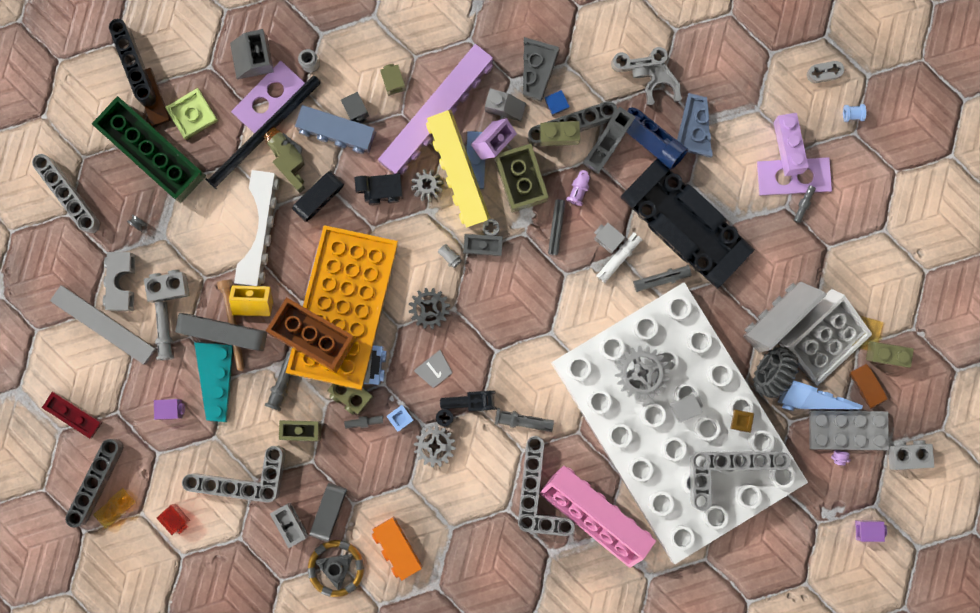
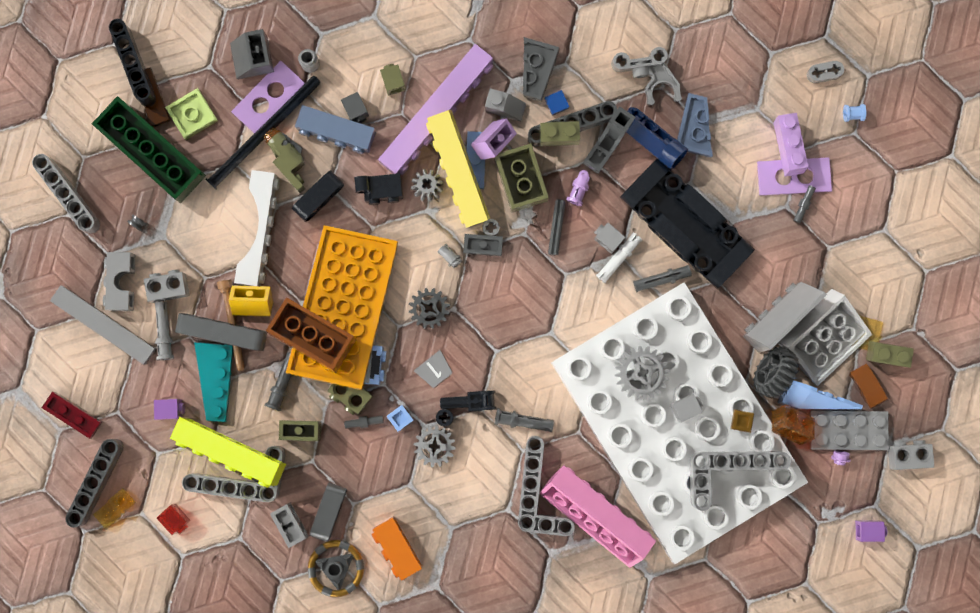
(228, 451): none -> neon yellow brick
(793, 424): none -> clear orange brick

